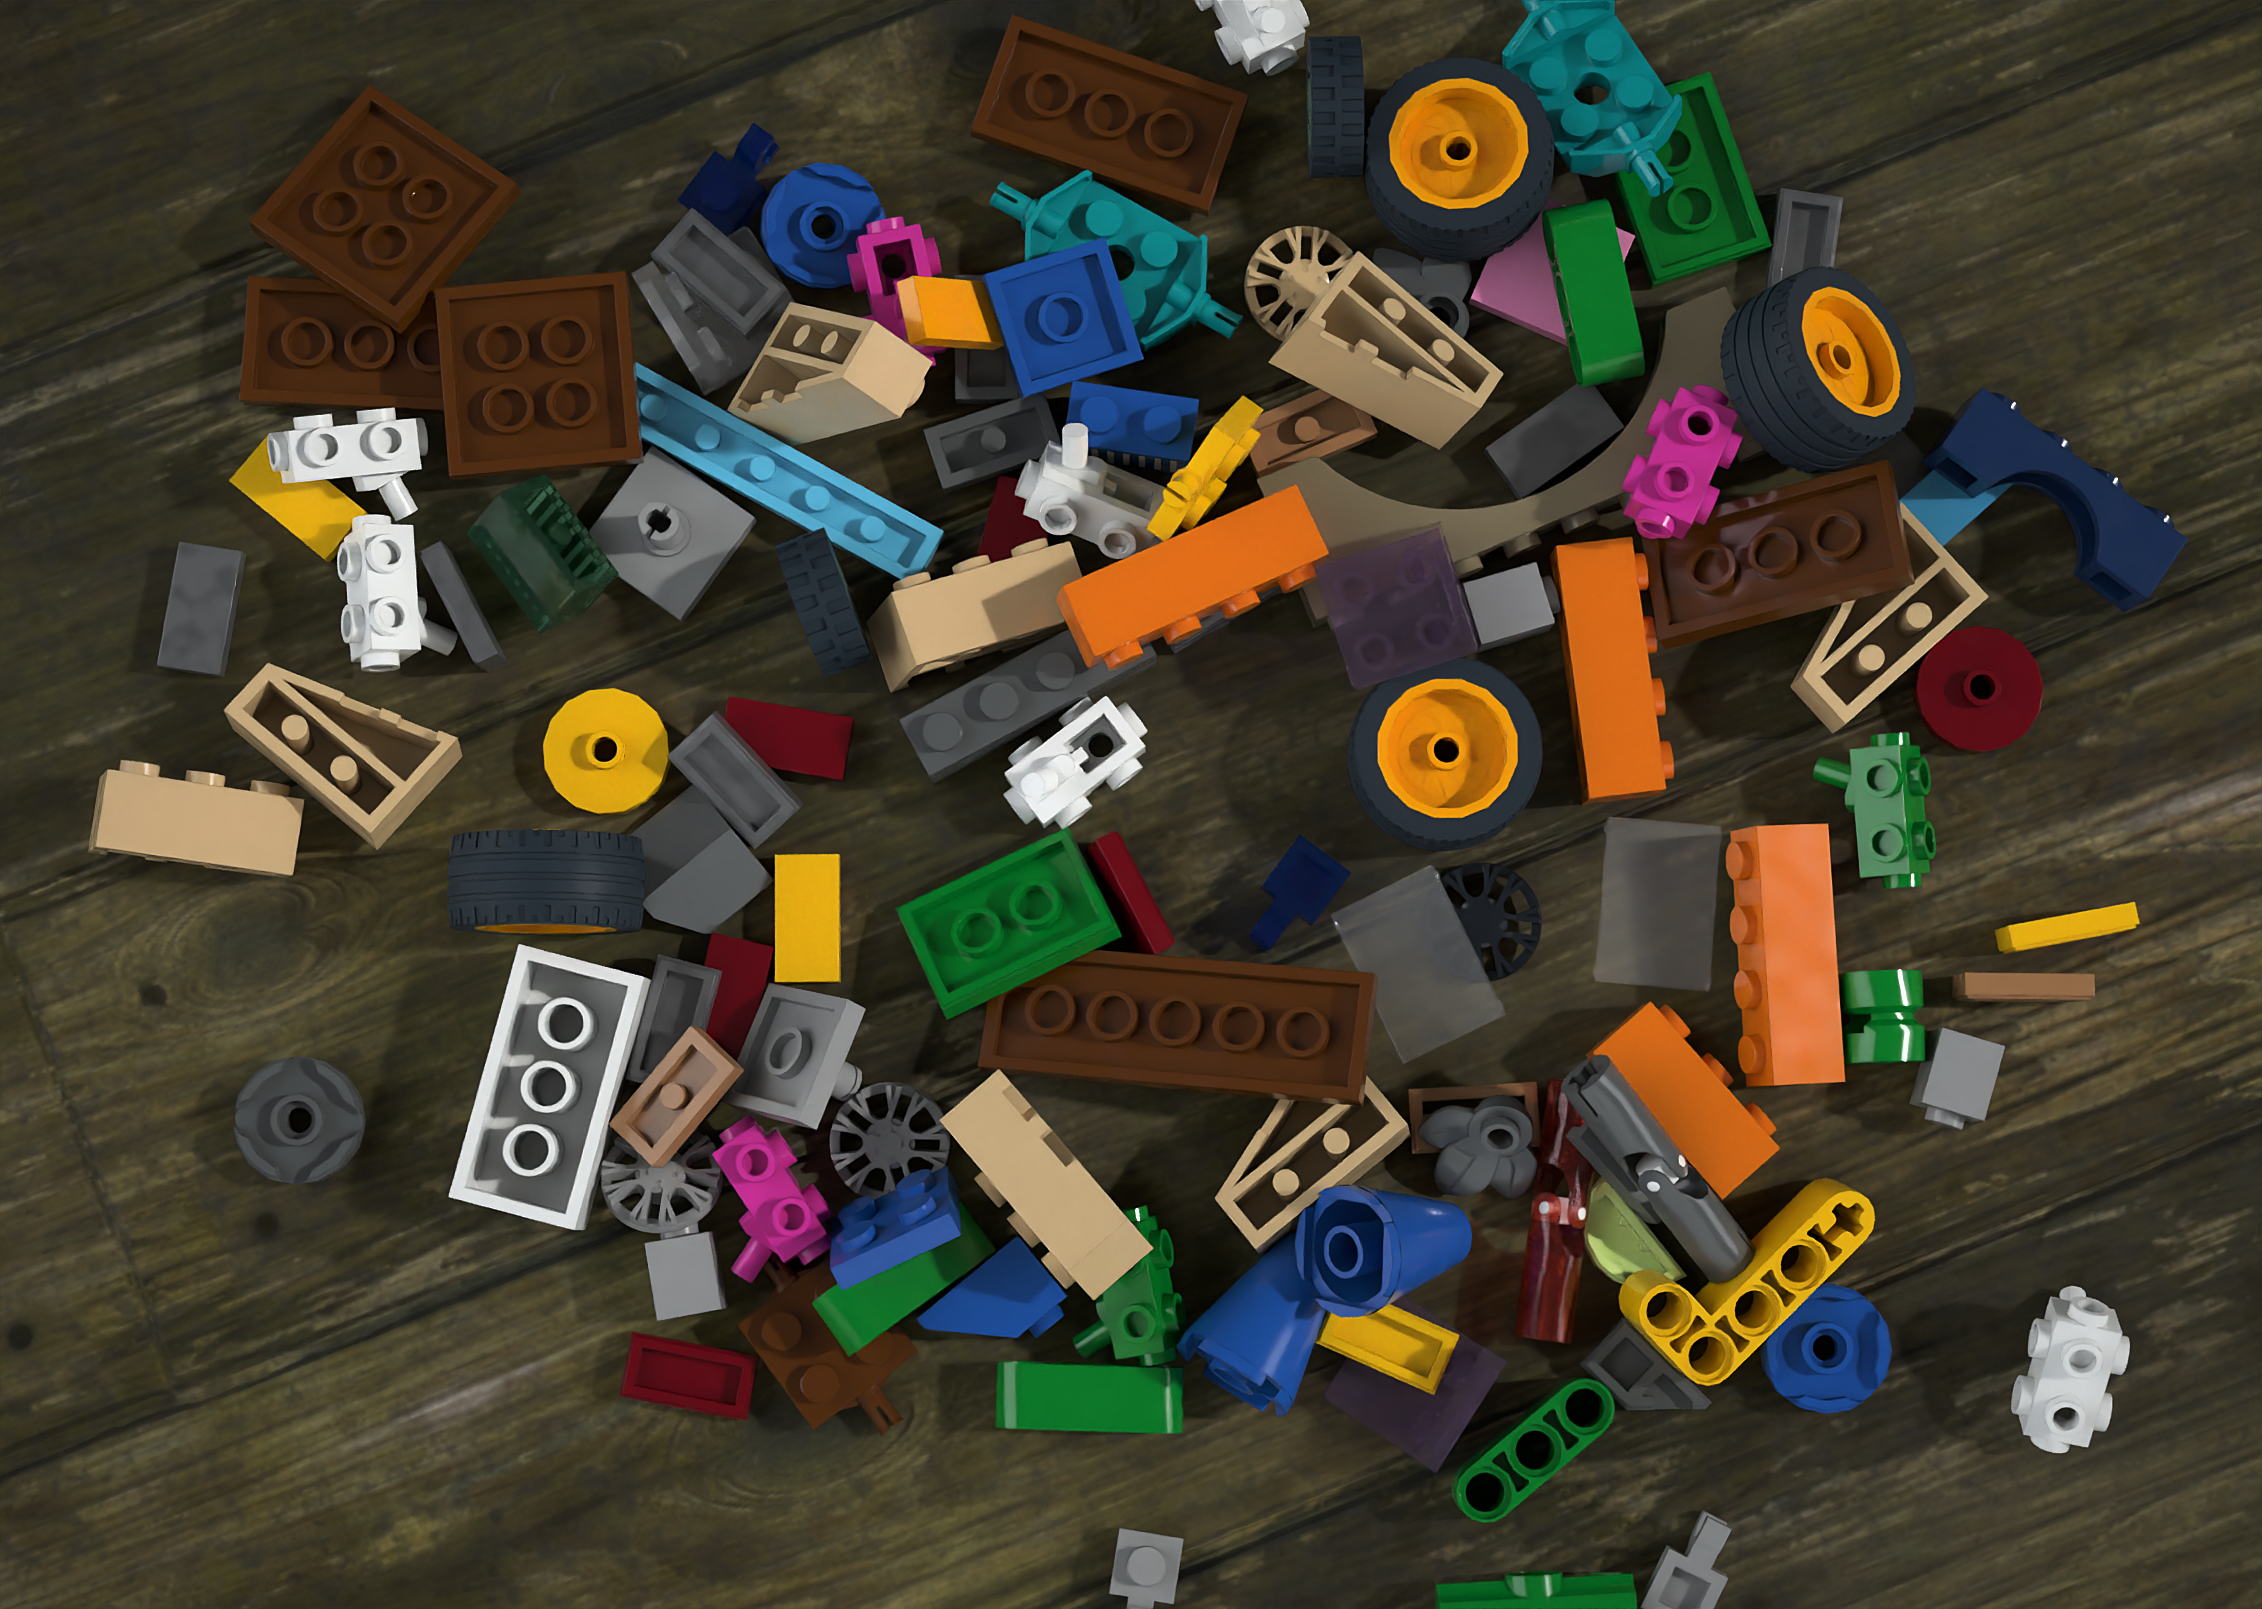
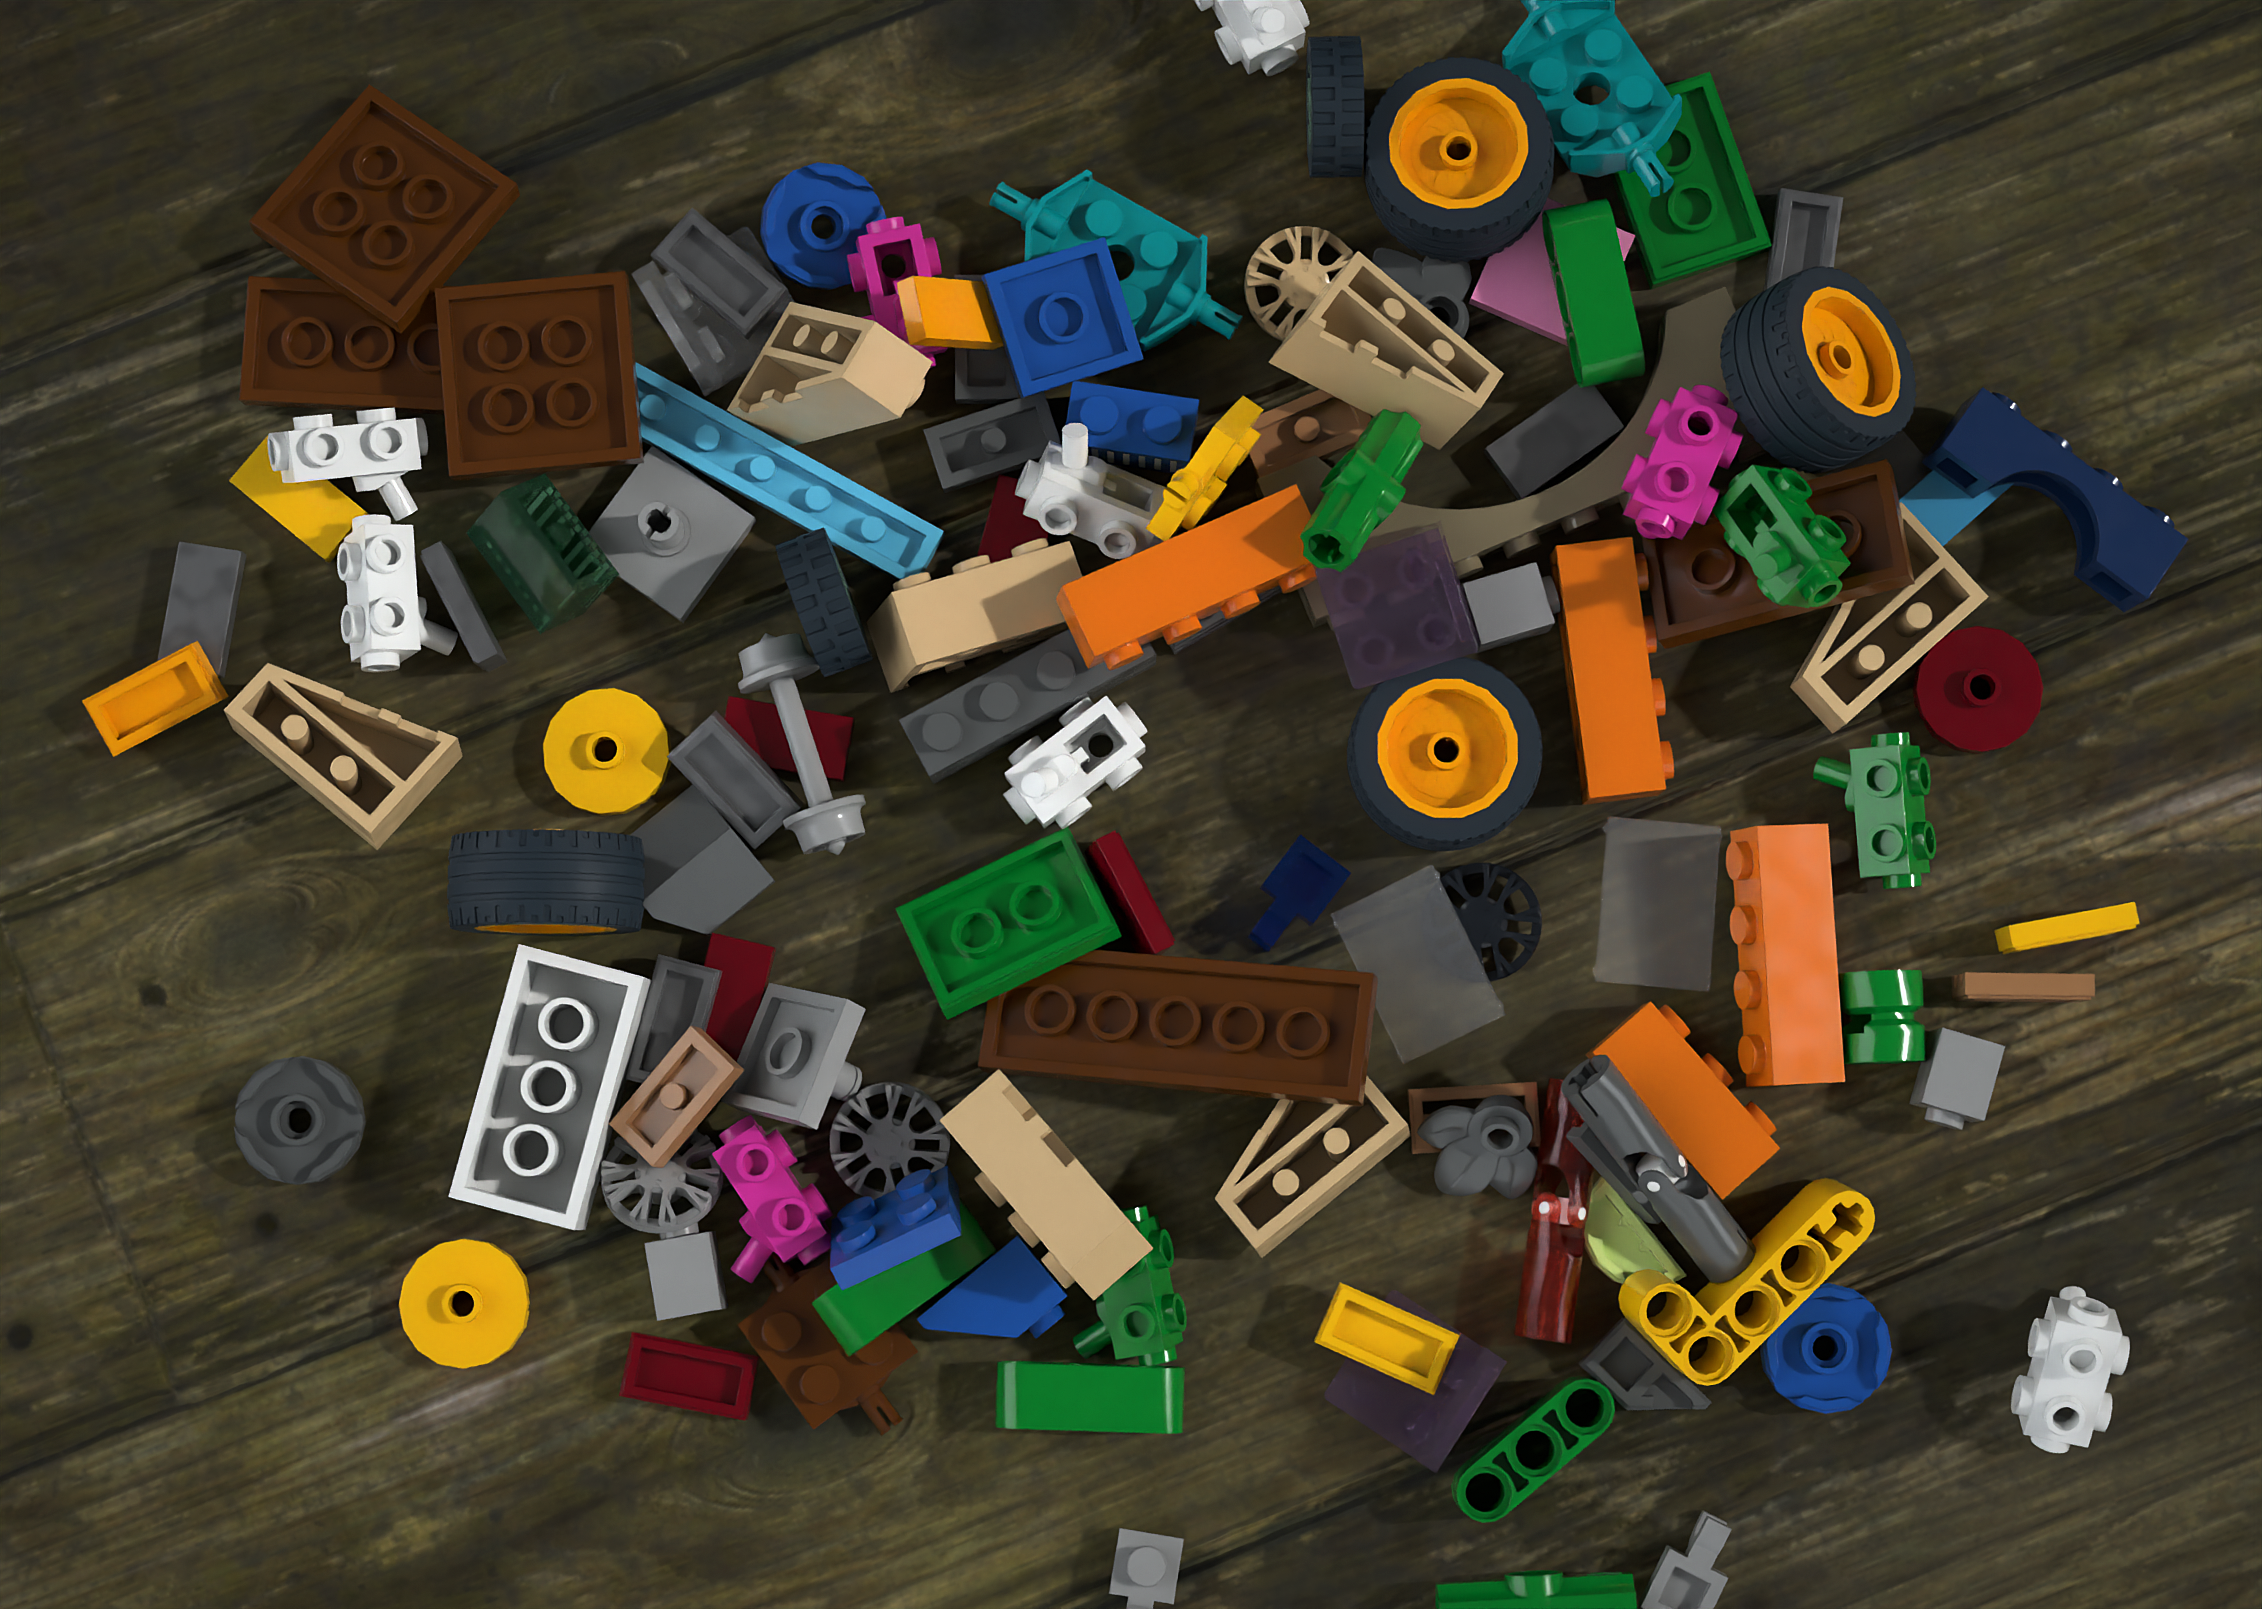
(155, 698): none -> light orange tile
(196, 820): tan wedge -> none
(498, 1296): none -> yellow plate
(727, 189): clear blue plate -> none
(776, 666): none -> light grey piece
(807, 918): yellow tile -> none
(1109, 115): reddish brown plate -> none
(1260, 1331): blue cone -> none
(1362, 490): none -> green piece
(1376, 1246): blue cone -> none
(1793, 556): none -> green brick

